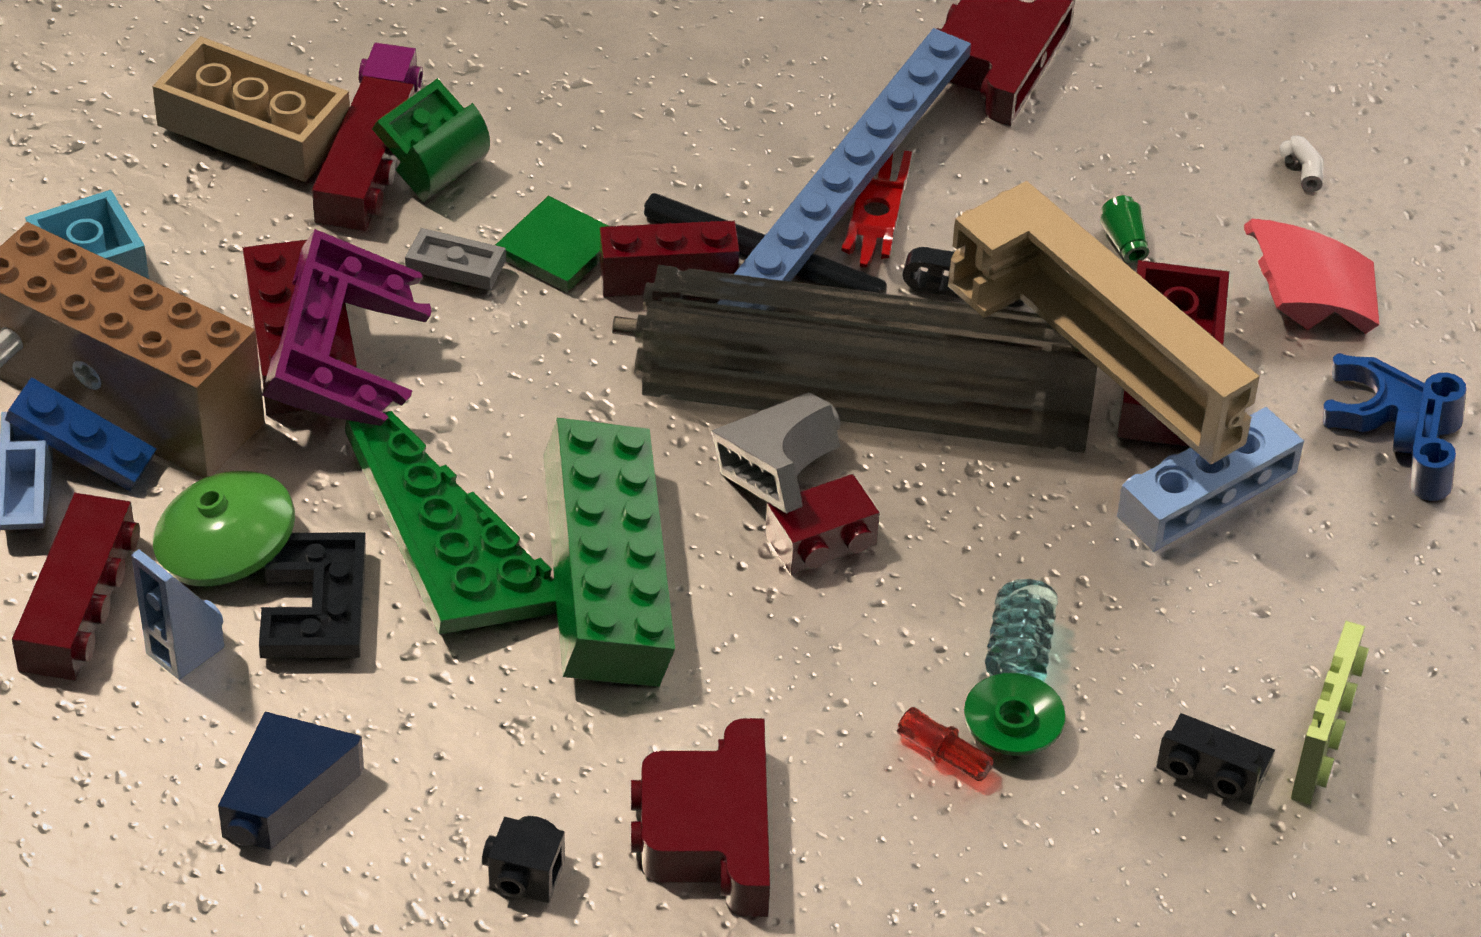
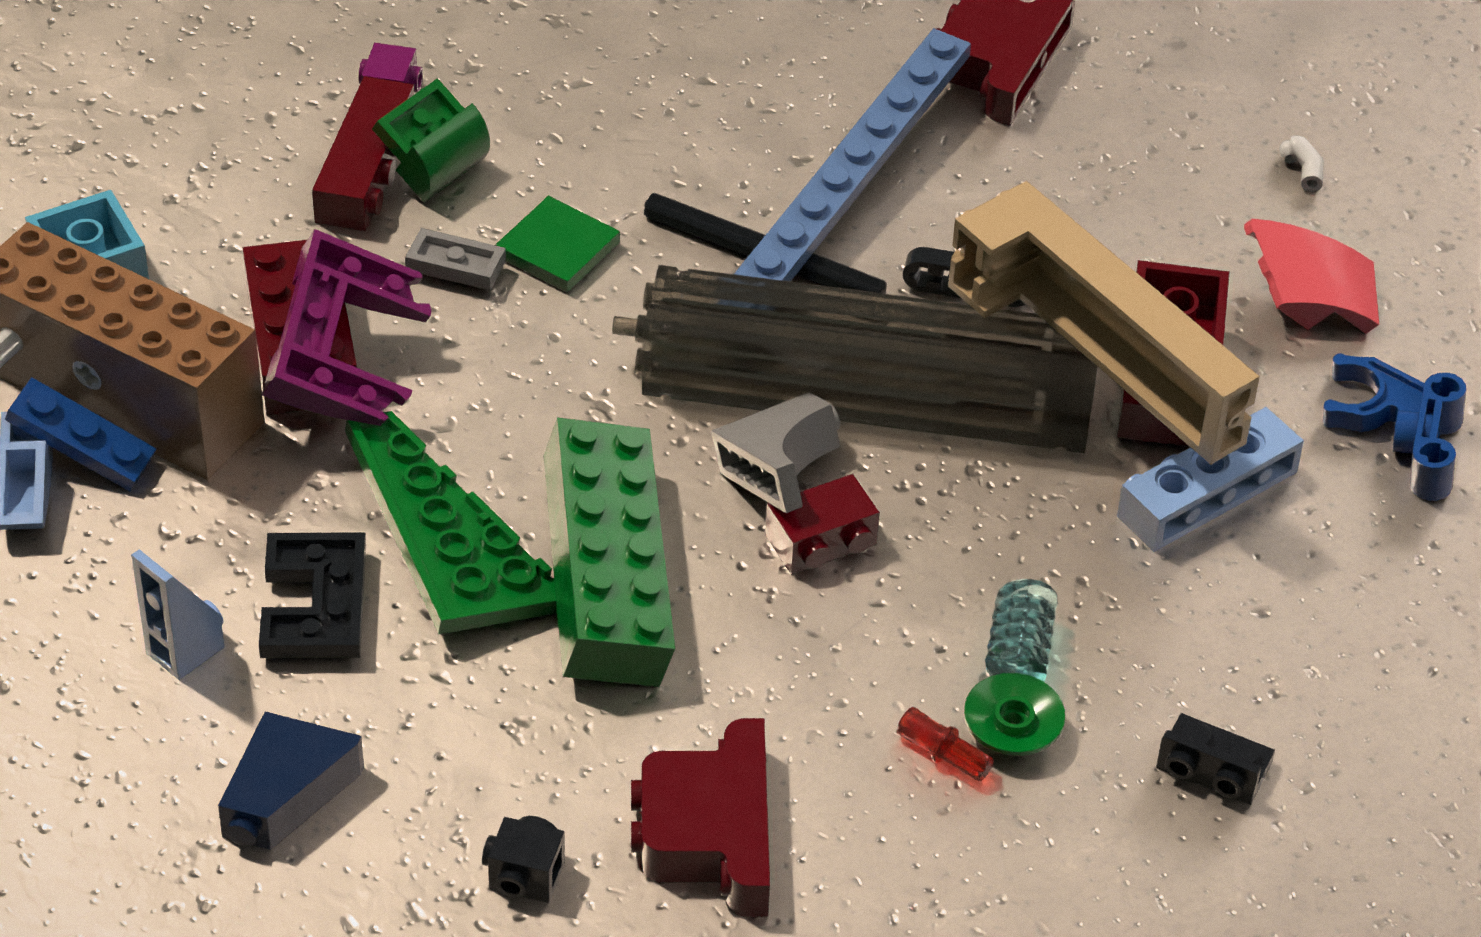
(75, 587): dark red brick -> none
(223, 528): bright green dish -> none
(250, 108): tan brick -> none
(634, 251): dark red brick -> none
(882, 226): red piece -> none
(1125, 226): green cone -> none
(1326, 728): yellowish green wing -> none

